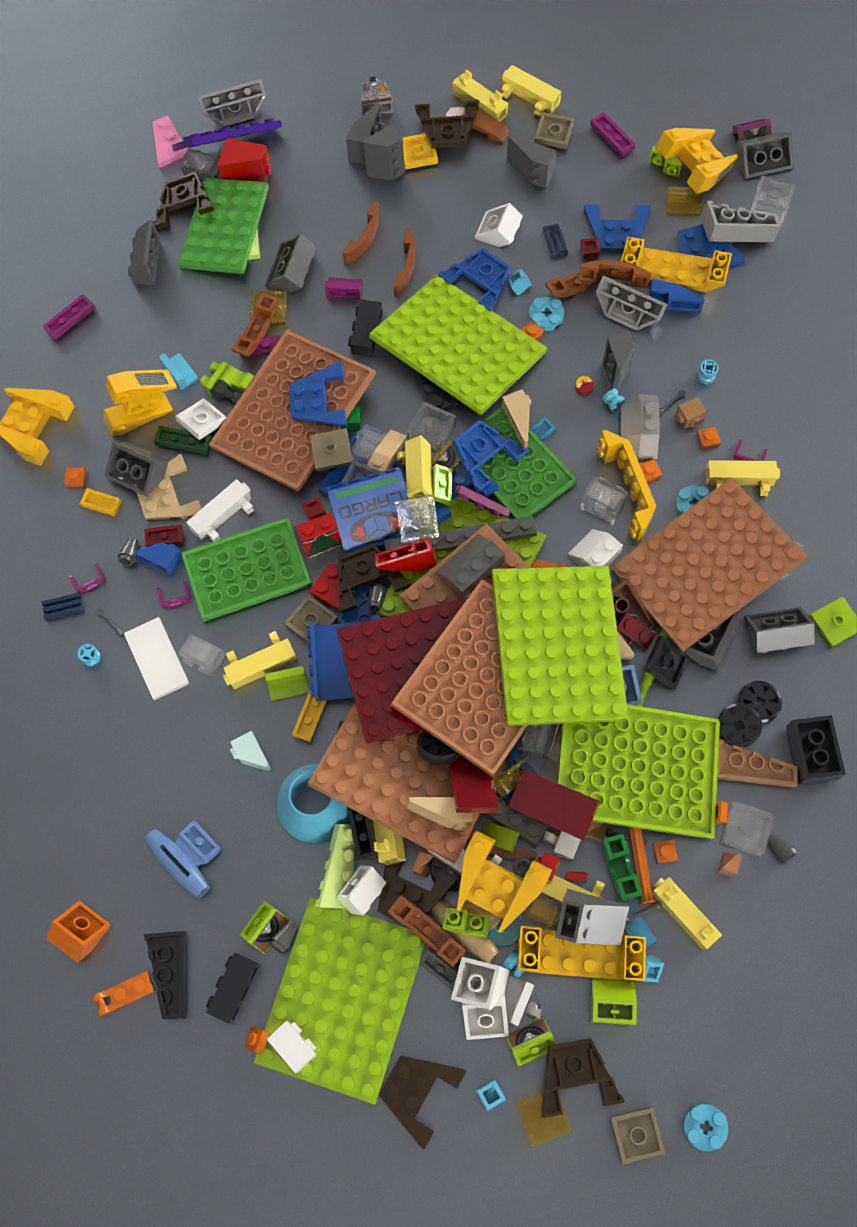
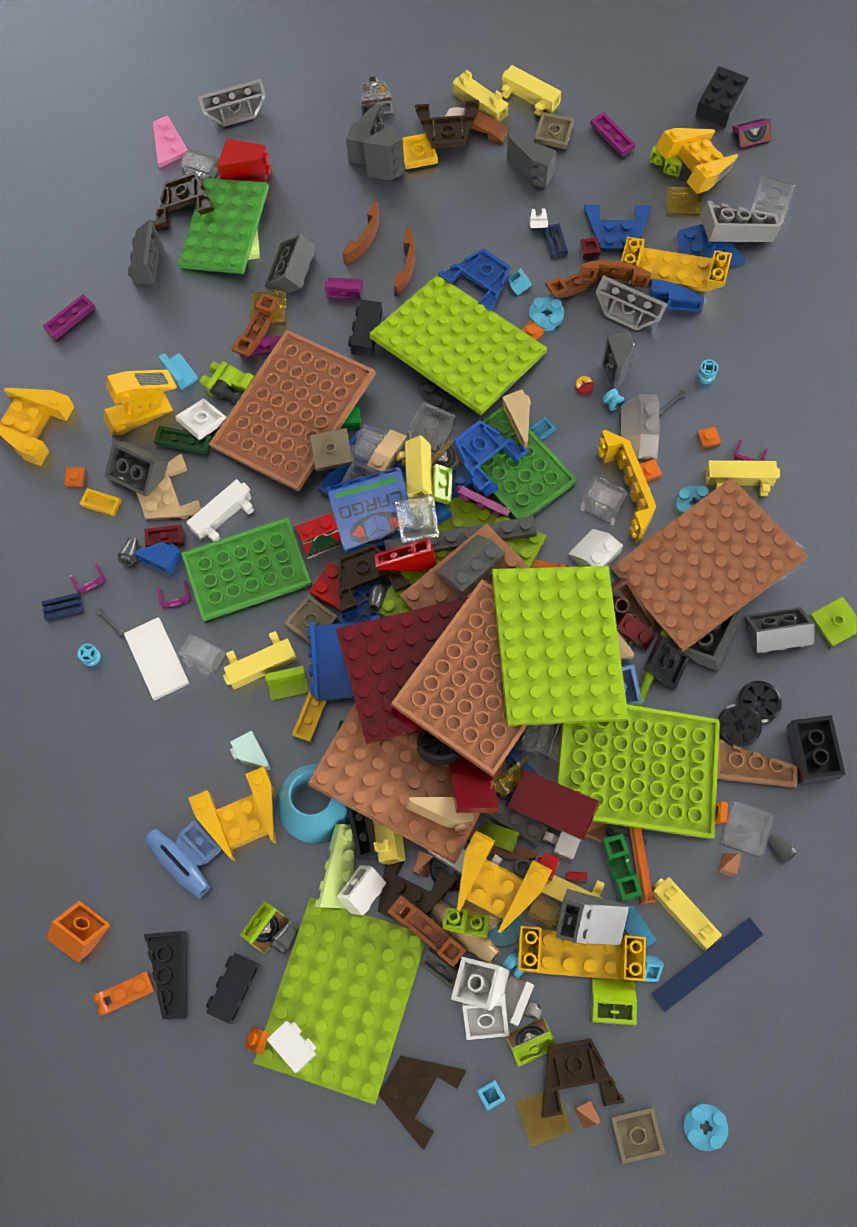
(224, 133): dark purple wing -> none
(241, 820): none -> yellow wedge
(309, 397): blue wing -> none
(313, 508): red tile -> none
(499, 225): white slope -> none
(538, 221): none -> white tile
(587, 1114): none -> nougat slope
(657, 905): dark grey hinge -> none
(665, 852): orange plate -> none
(690, 413): medium nougat brick -> none
(707, 964): none -> dark blue tile
(722, 96): none -> black brick
(765, 154): dark grey slope -> none

